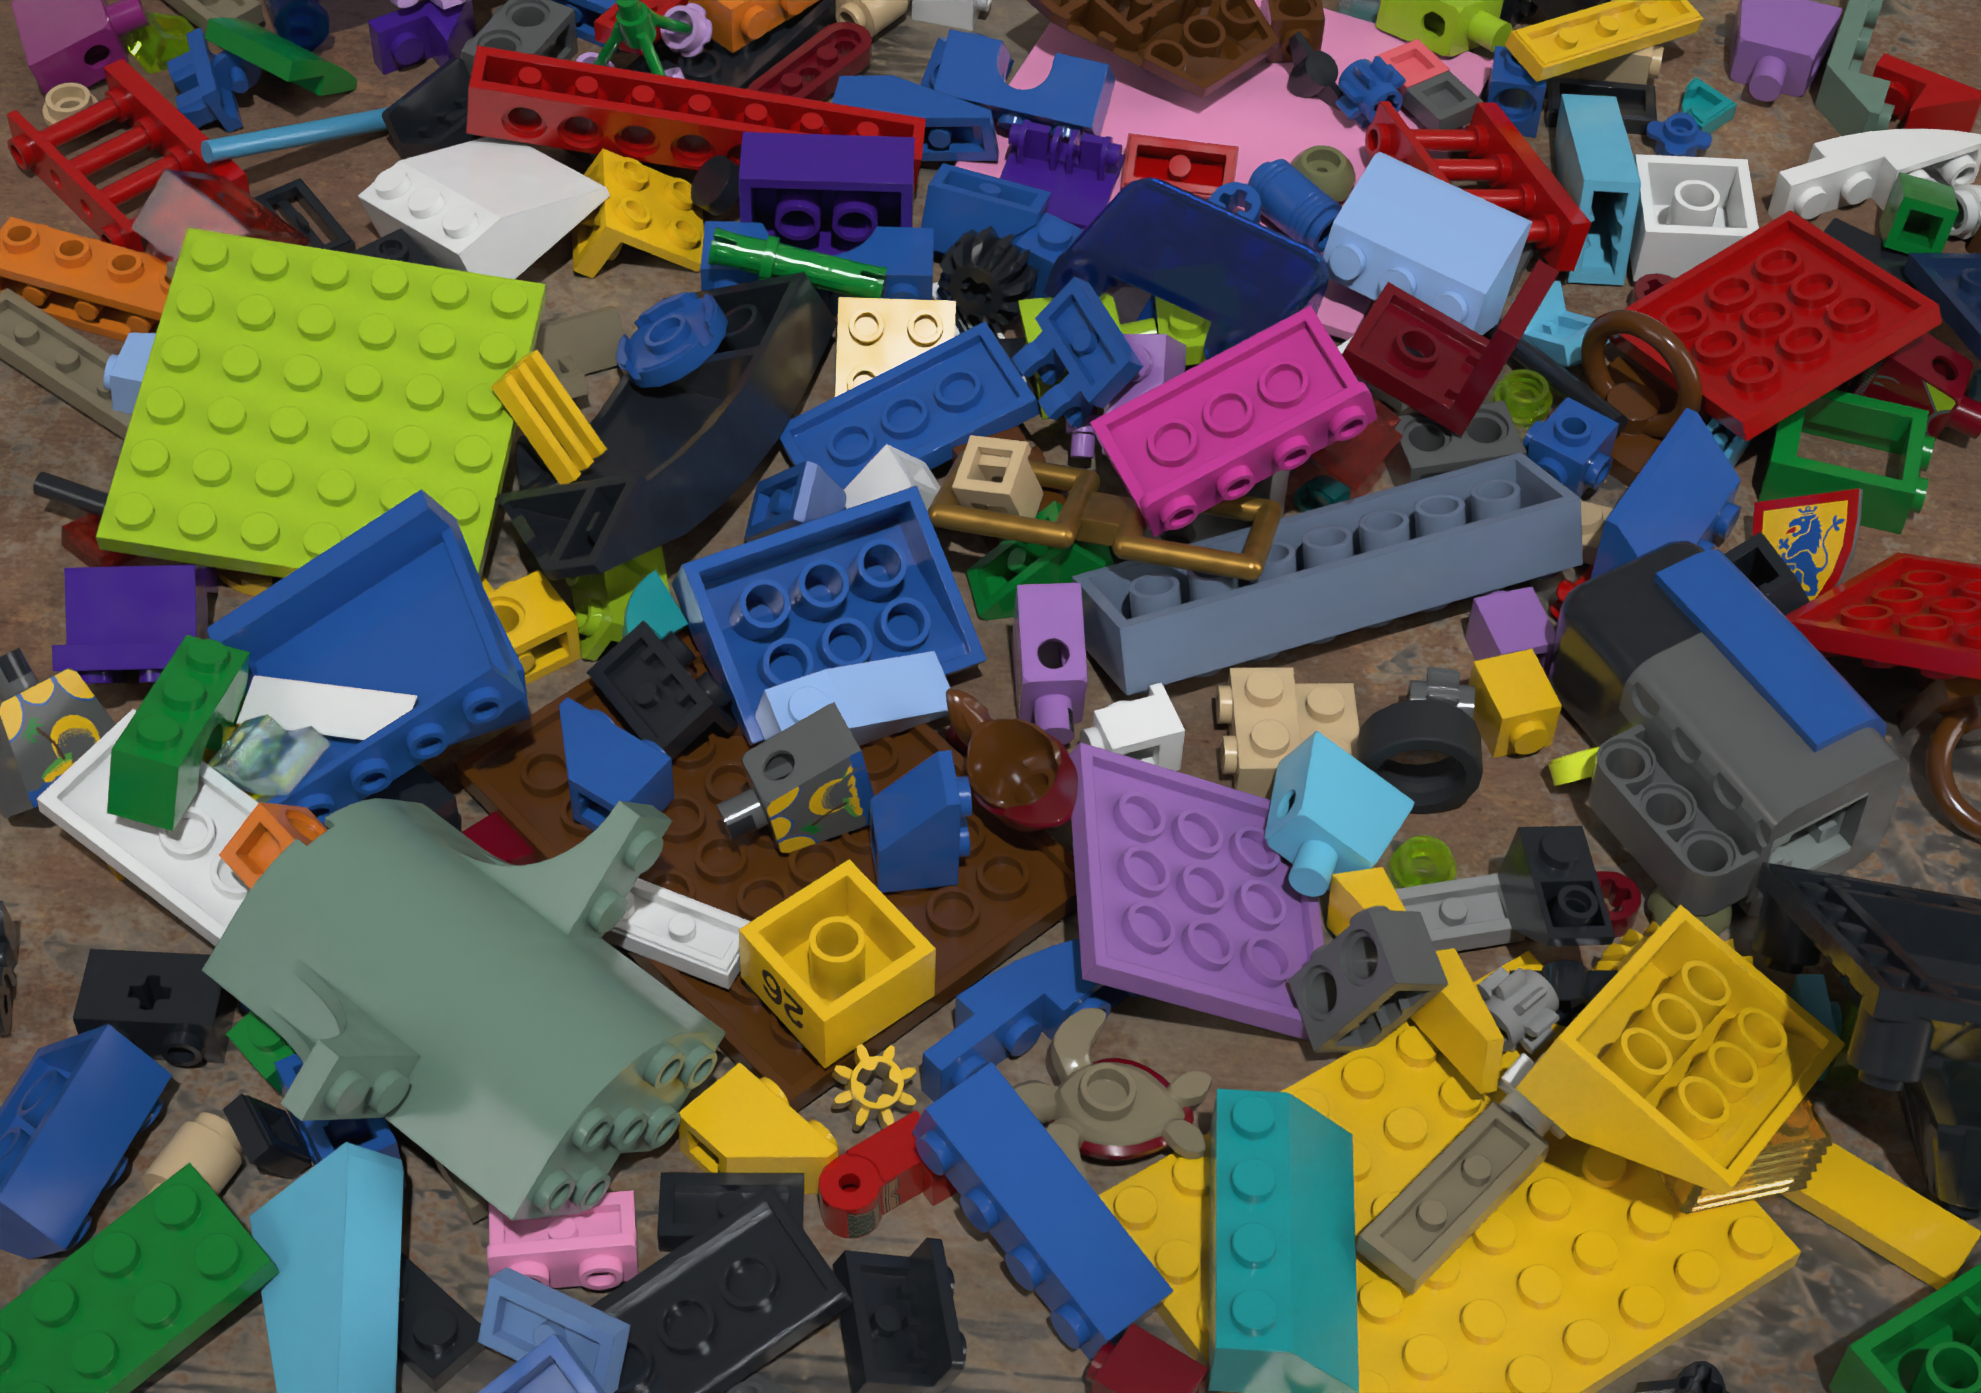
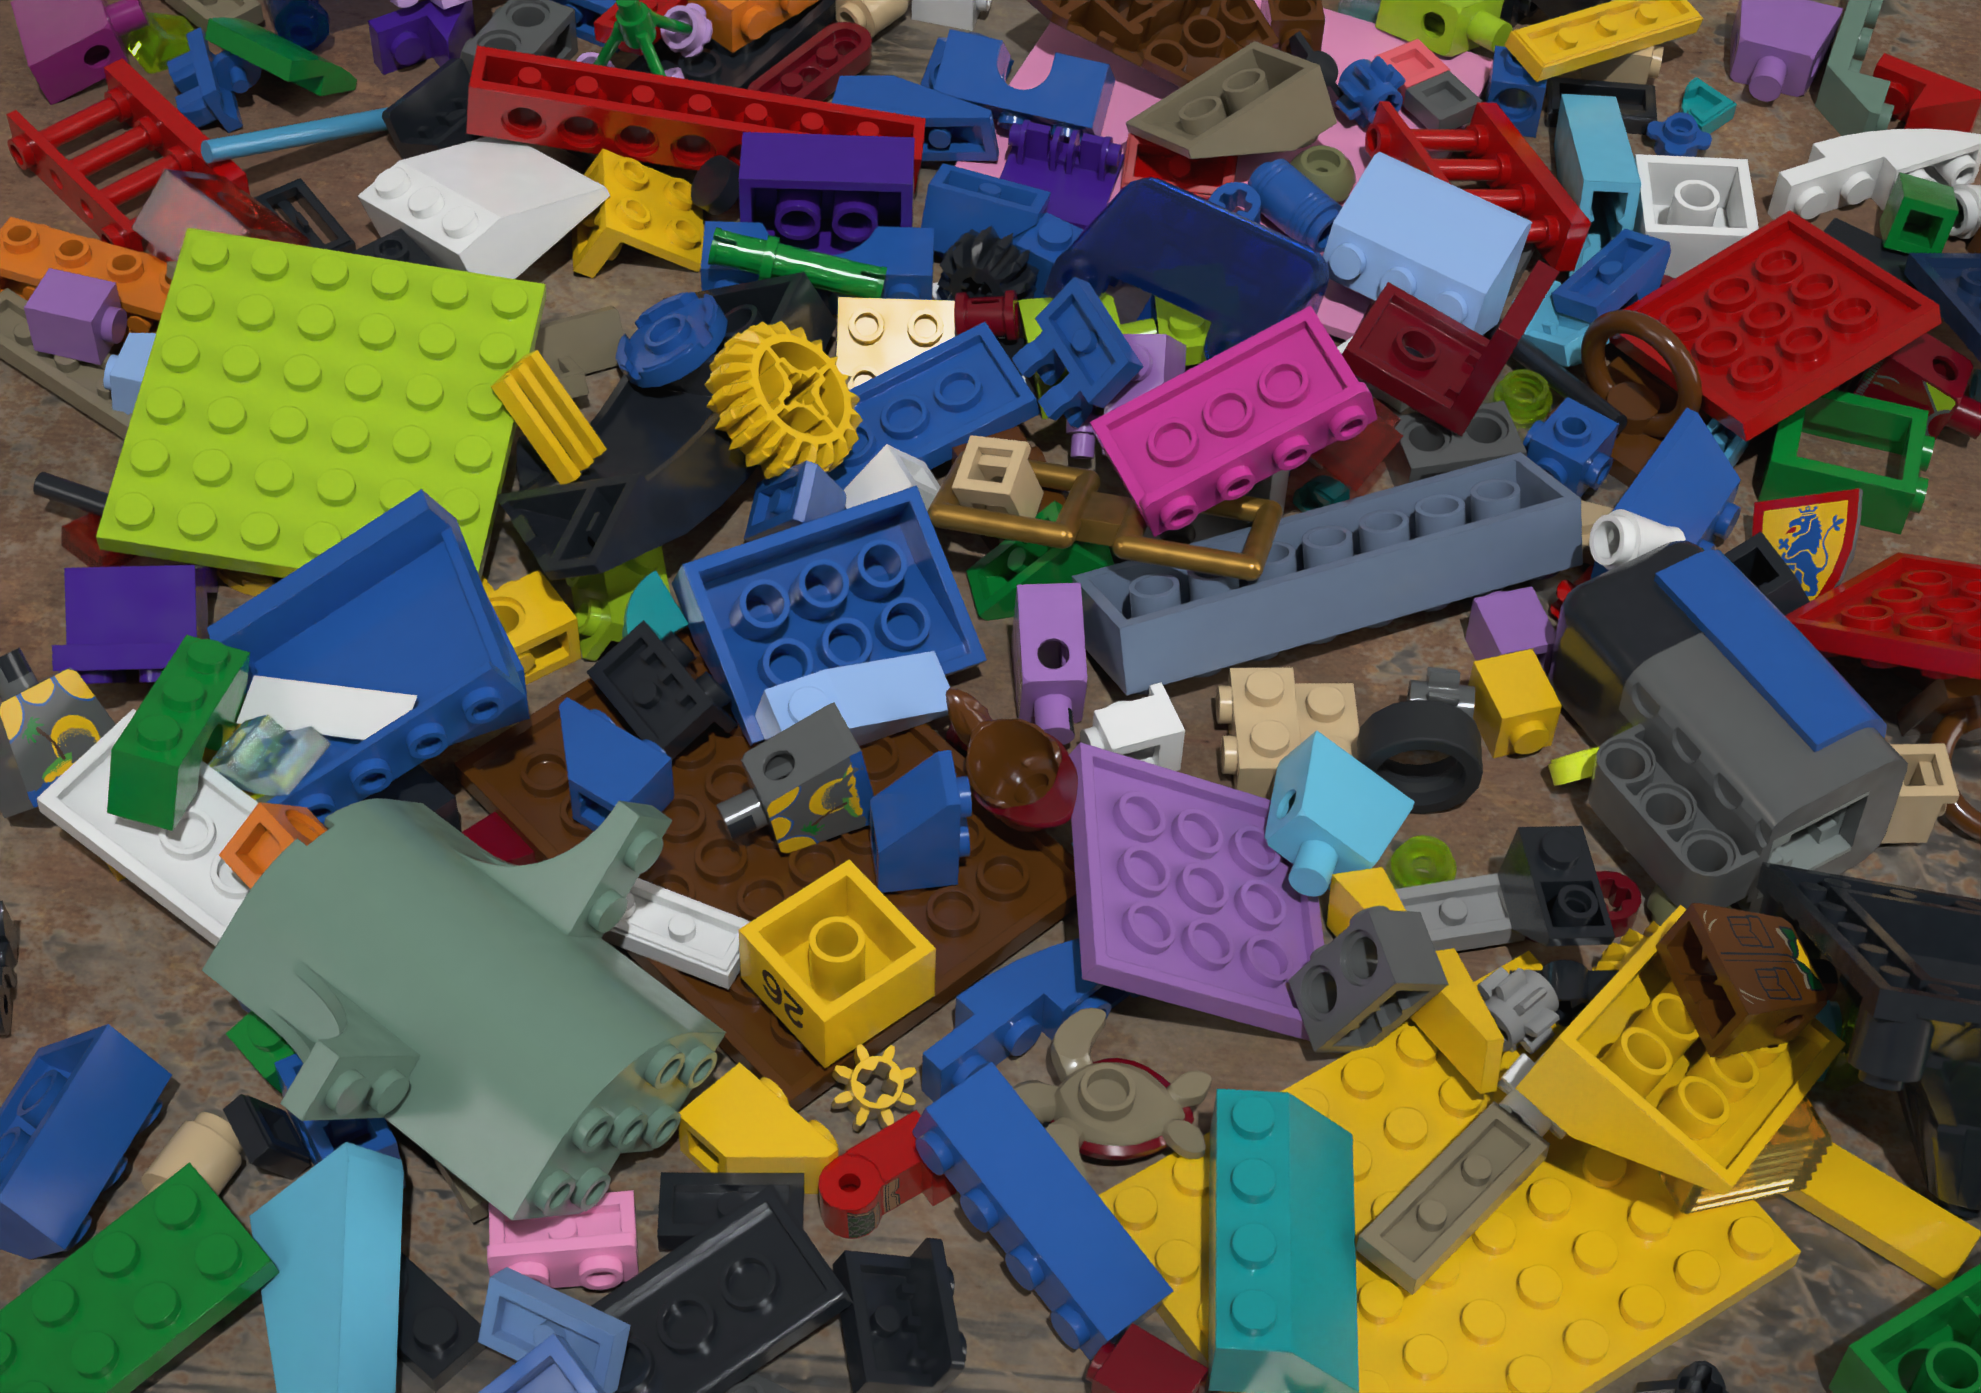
(65, 101): tan plate -> none
(75, 316): none -> medium lavender brick
(157, 1004): black brick -> none
(774, 367): none -> yellow gear
(998, 312): none -> dark red bush
(1242, 107): none -> dark tan slope
(1614, 277): none -> blue slope
(1626, 536): none -> white cone
(1744, 977): none -> reddish brown torso
(1924, 793): none -> tan brick

